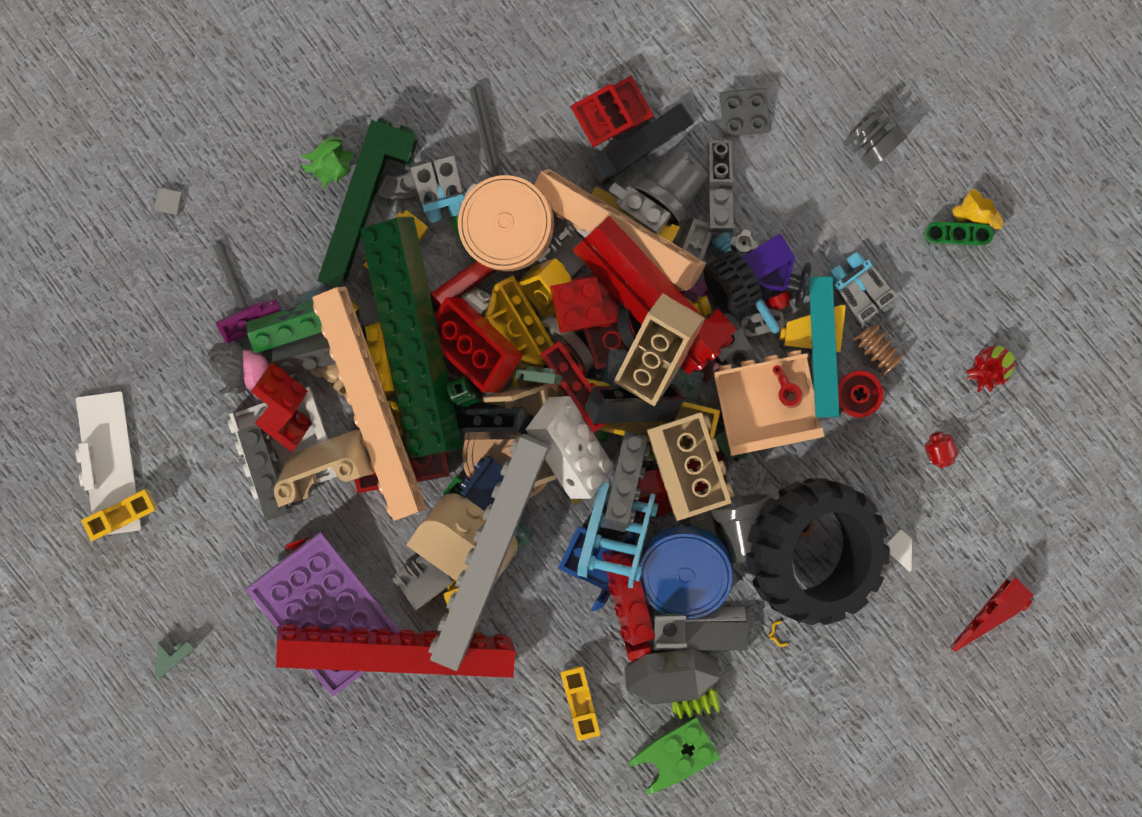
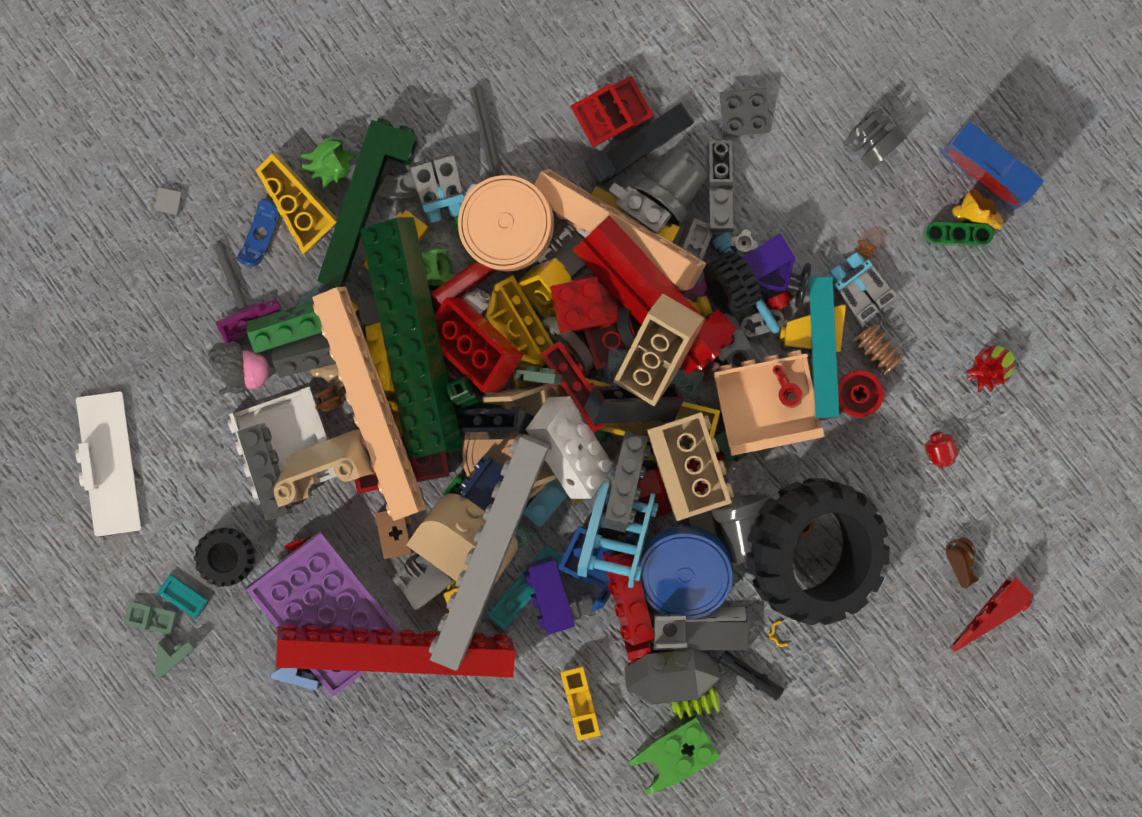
(119, 515): yellow arch -> none
(151, 618): none -> sand green slope
(183, 596): none -> teal tile
(204, 562): none -> black tyre
(266, 217): none -> blue piece
(280, 415): red bracket -> none
(291, 676): none -> light blue slope
(300, 207): none -> yellow wedge
(330, 400): none -> reddish brown piece
(390, 546): none -> medium nougat brick
(437, 267): none -> bright green hair
(518, 594): none -> teal tile
(546, 502): none -> medium azure plate
(548, 596): none -> dark purple brick
(581, 606): none -> dark grey wheel
(751, 675): none -> black pin
(865, 249): none -> clear orange bush
(901, 549): white sticker -> none
(962, 560): none -> reddish brown piece
(992, 166): none -> blue tile

